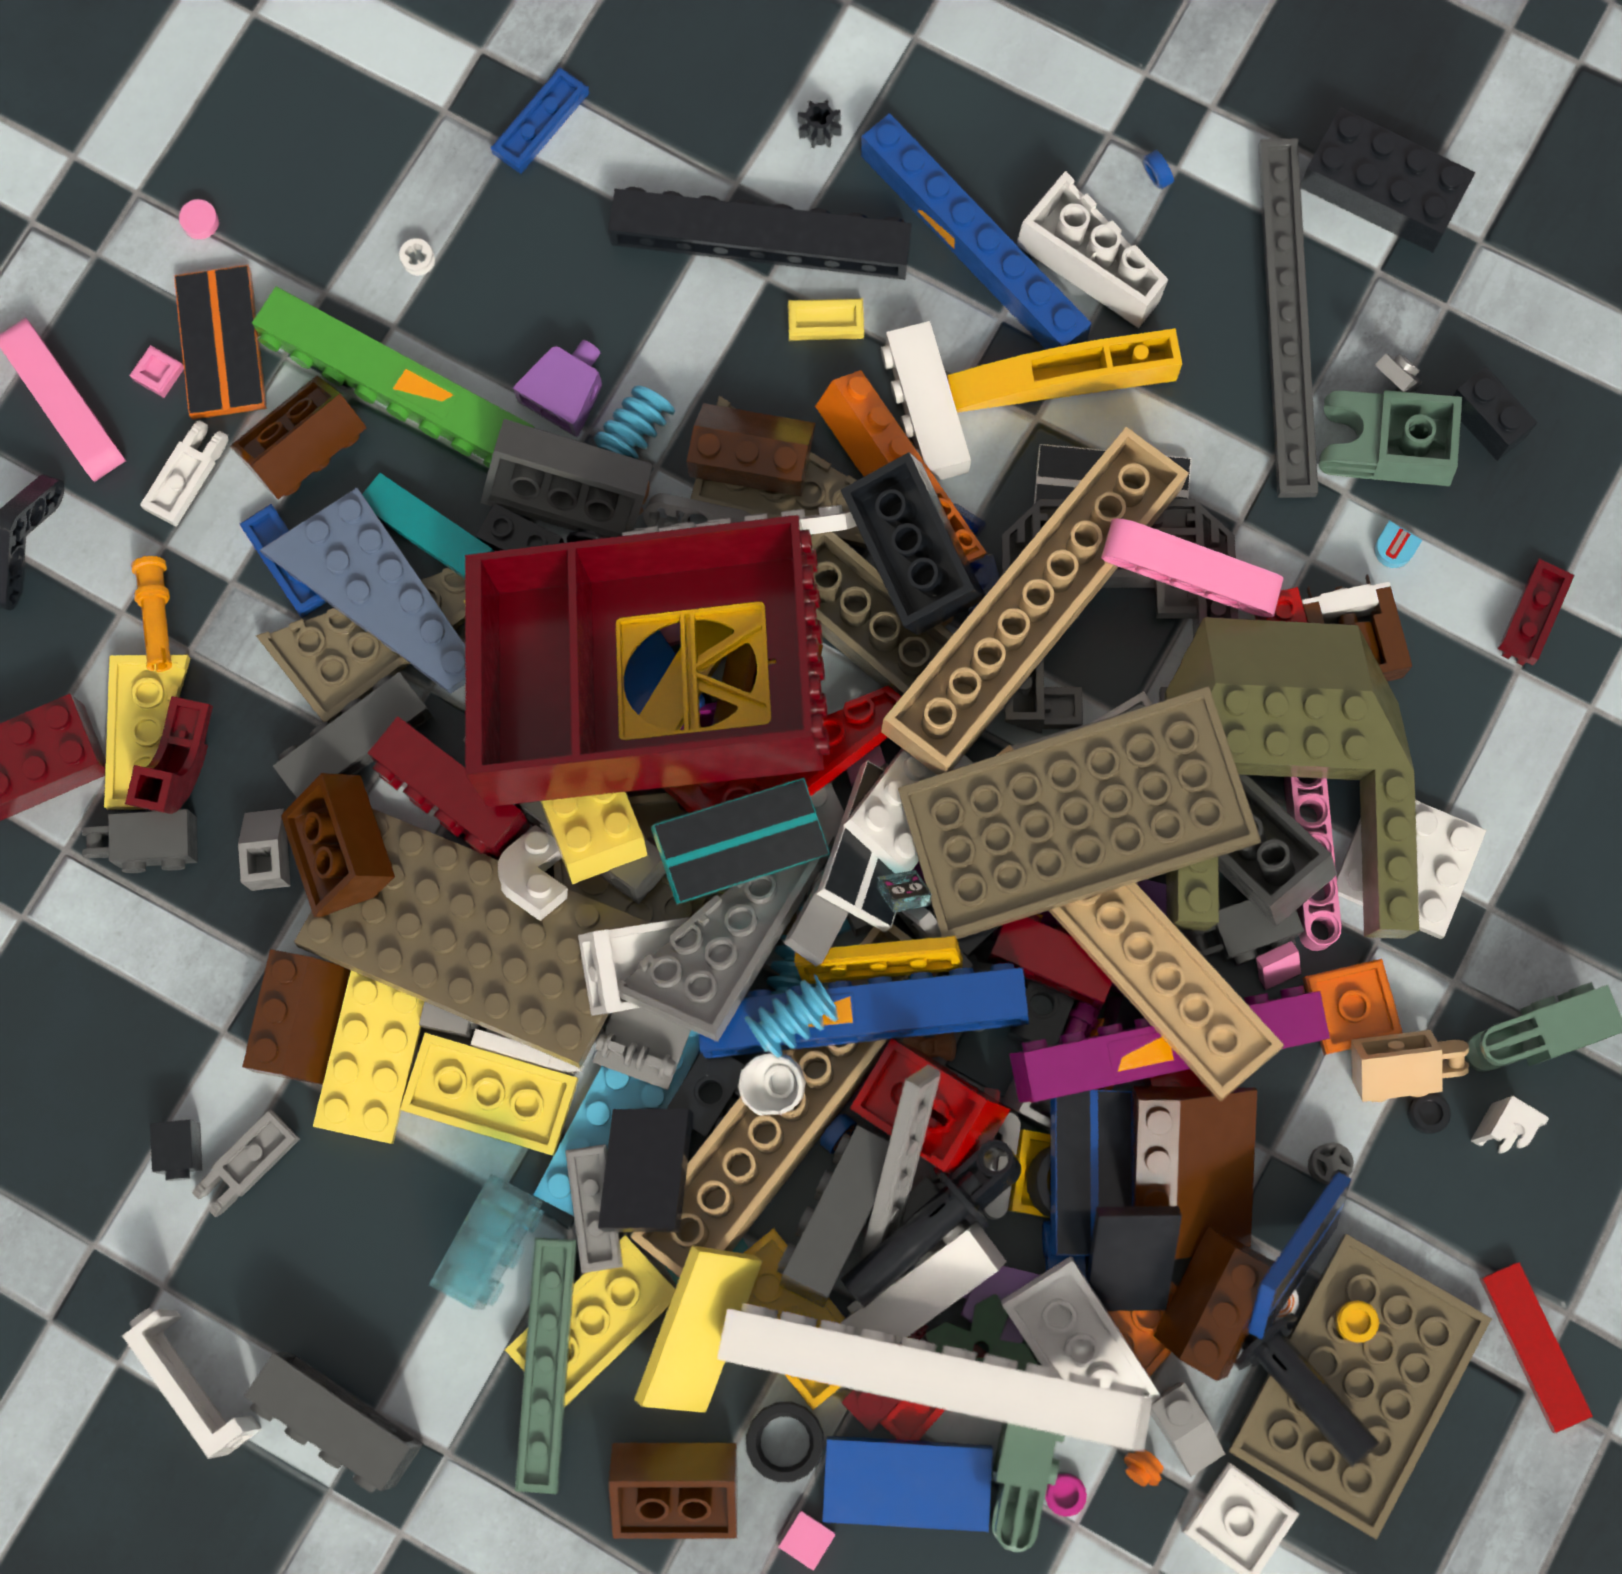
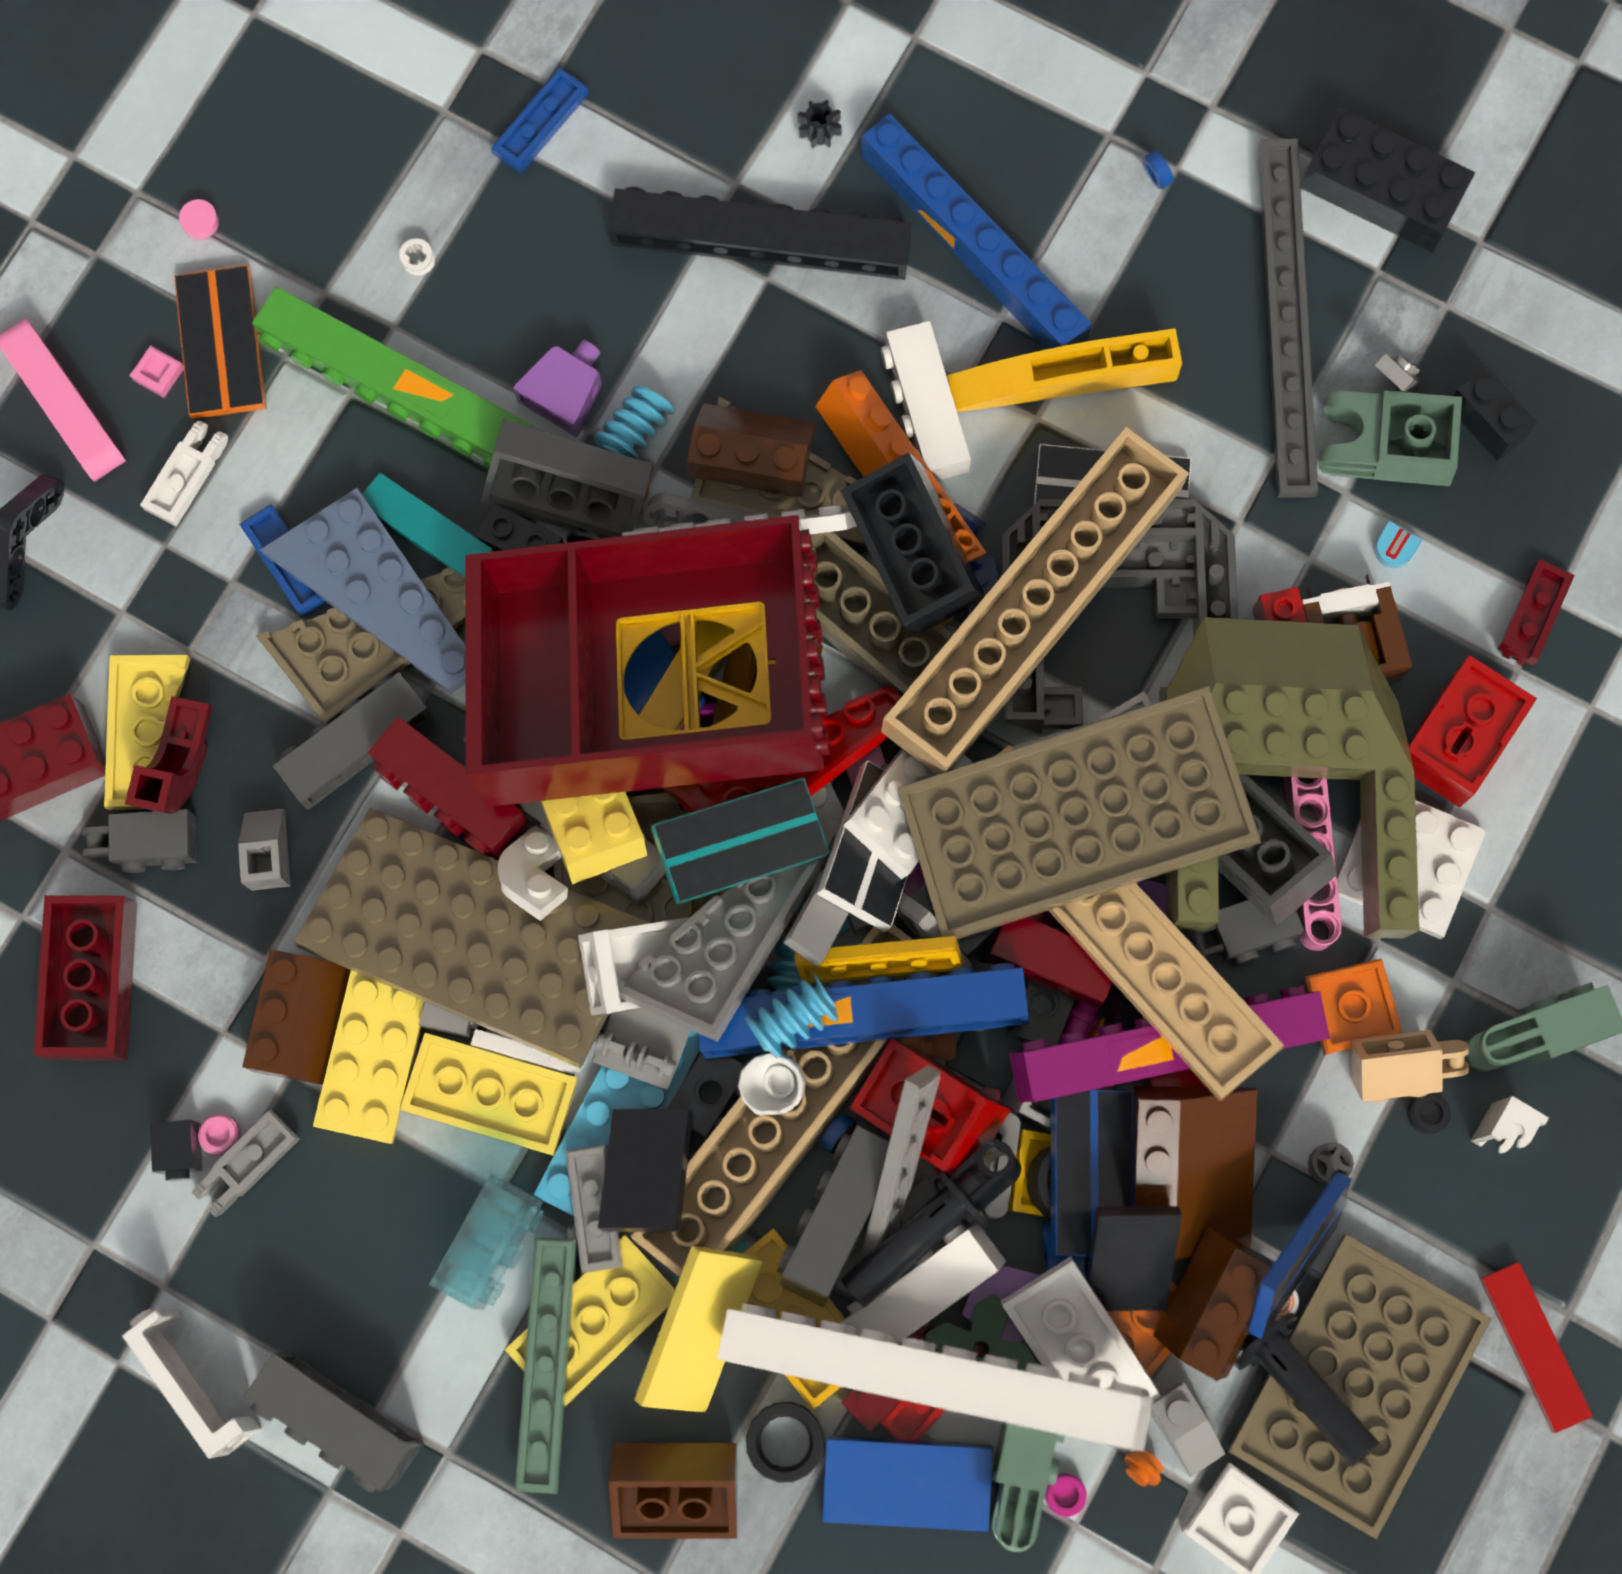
(85, 978): none -> dark red brick
(152, 598): light orange pin -> none
(218, 1134): none -> bright pink tile
(299, 437): reddish brown slope -> none
(337, 843): reddish brown slope -> none
(807, 1540): bright pink tile -> none
(826, 319): light yellow tile -> none
(904, 891): clear light blue tile -> none
(1091, 252): white wedge -> none
(1192, 567): bright pink beam -> none
(1278, 965): bright pink tile -> none
(1357, 1321): yellow tile -> none
(1467, 730): none -> red piece

